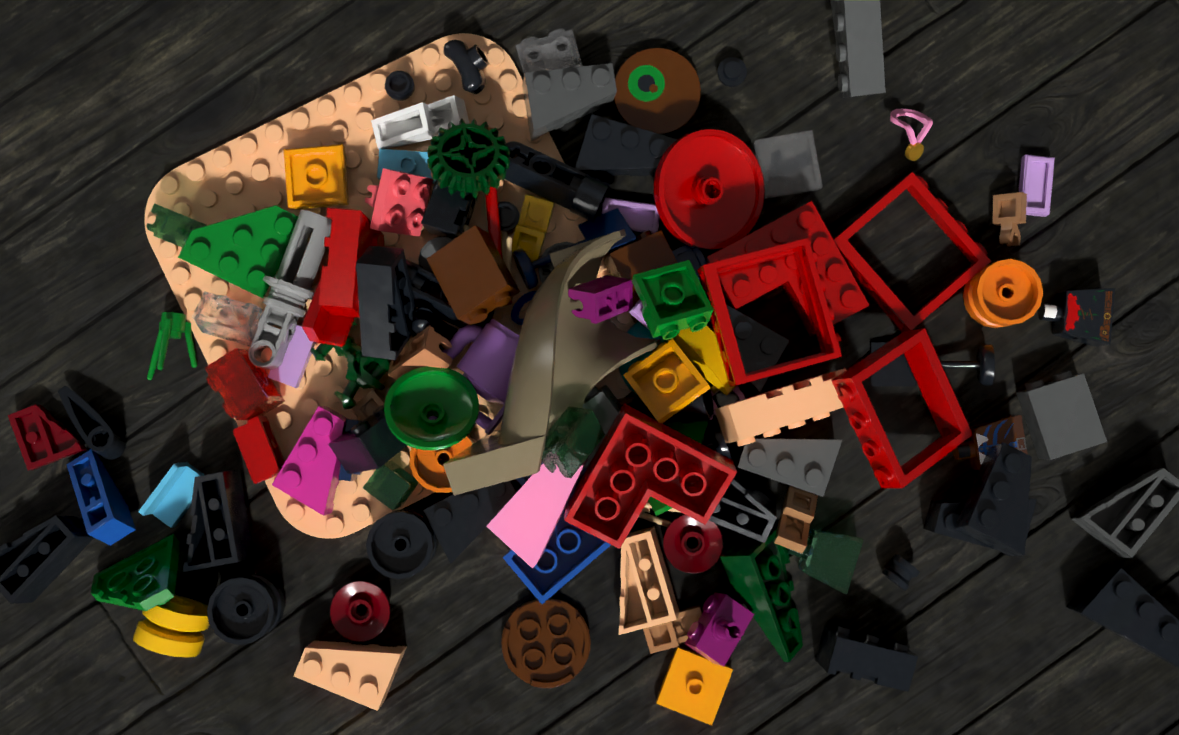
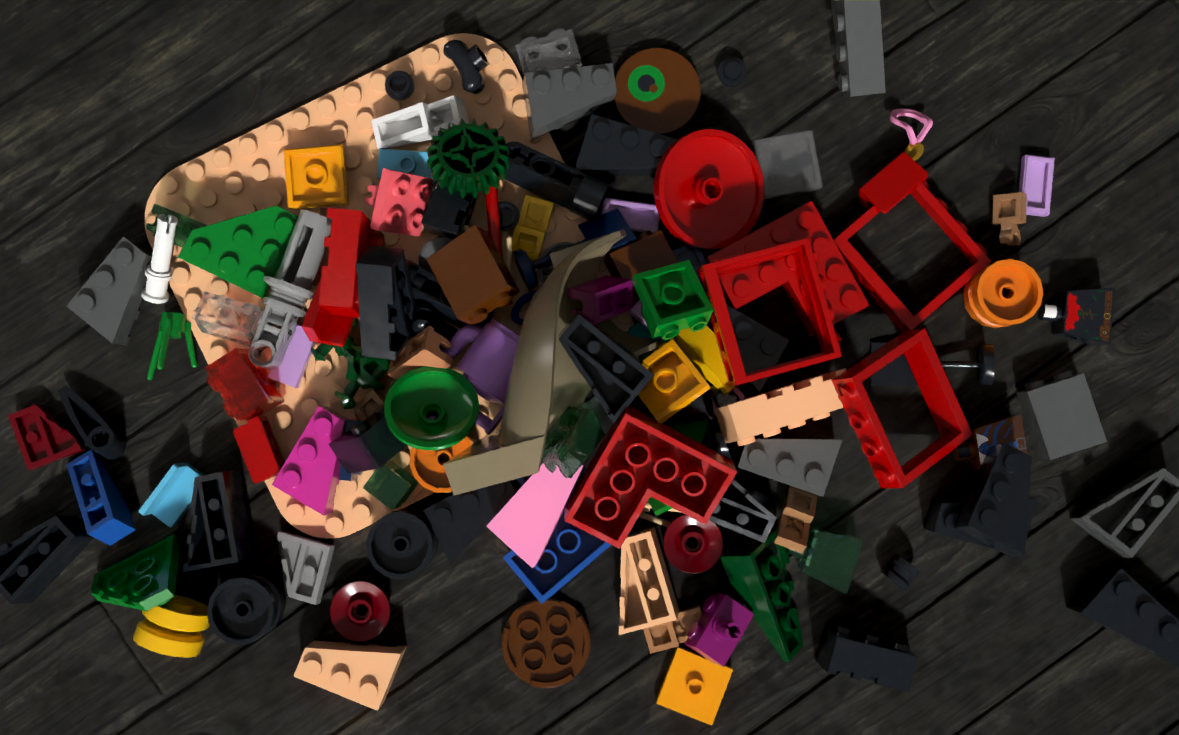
(113, 292): none -> dark grey wedge
(159, 271): none -> white pin
(305, 566): none -> light grey wing
(605, 363): none -> black wedge
(892, 184): none -> red panel

